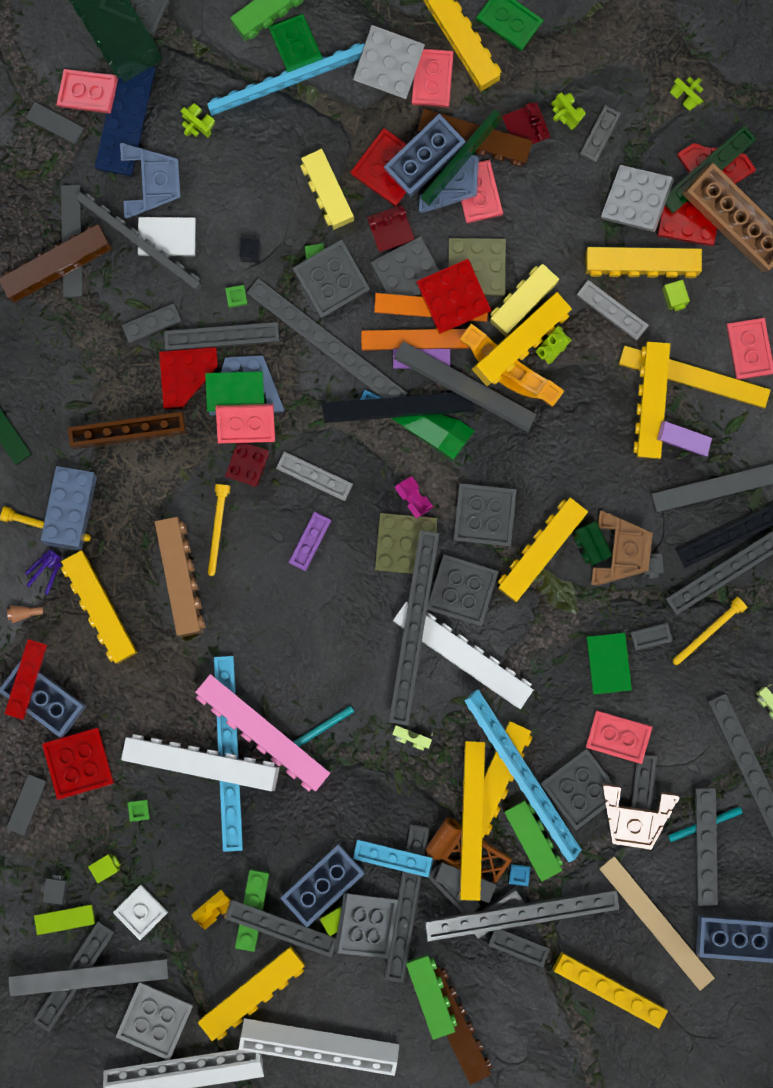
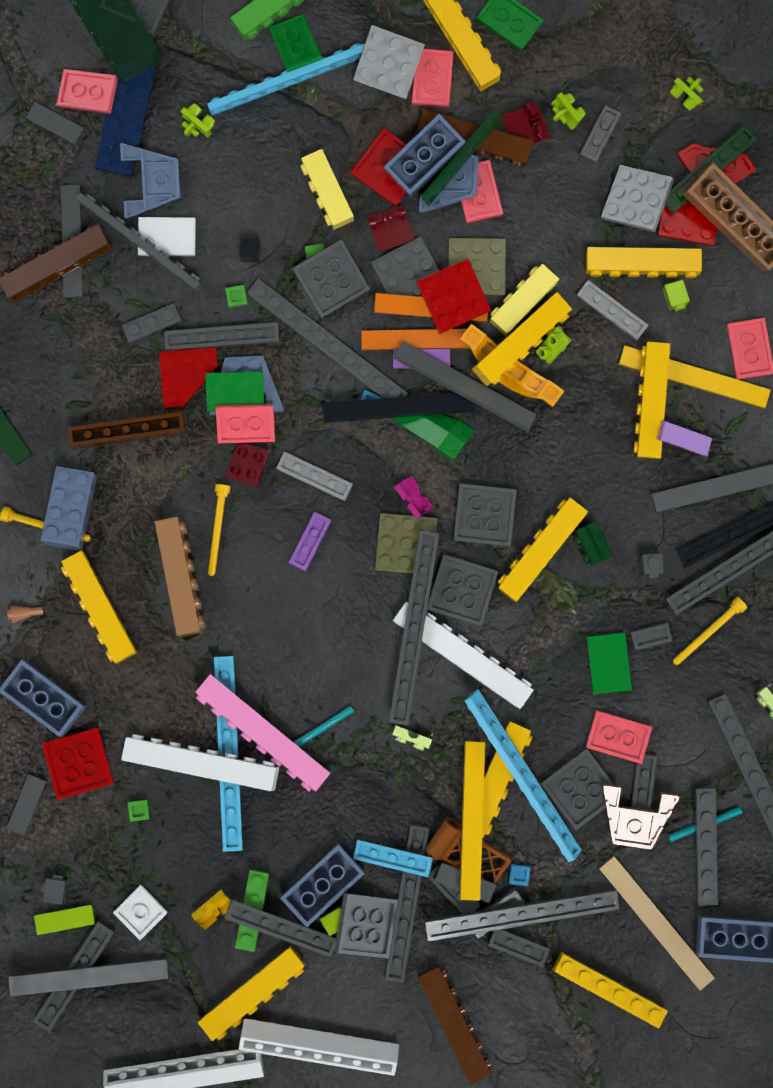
(25, 679): red plate -> none
(50, 560): dark purple plant -> none
(105, 867): lime brick -> none
(154, 1020): light grey plate -> none
(430, 996): bright green brick -> none
(533, 841): bright green brick -> none
(630, 550): medium nougat wing -> none

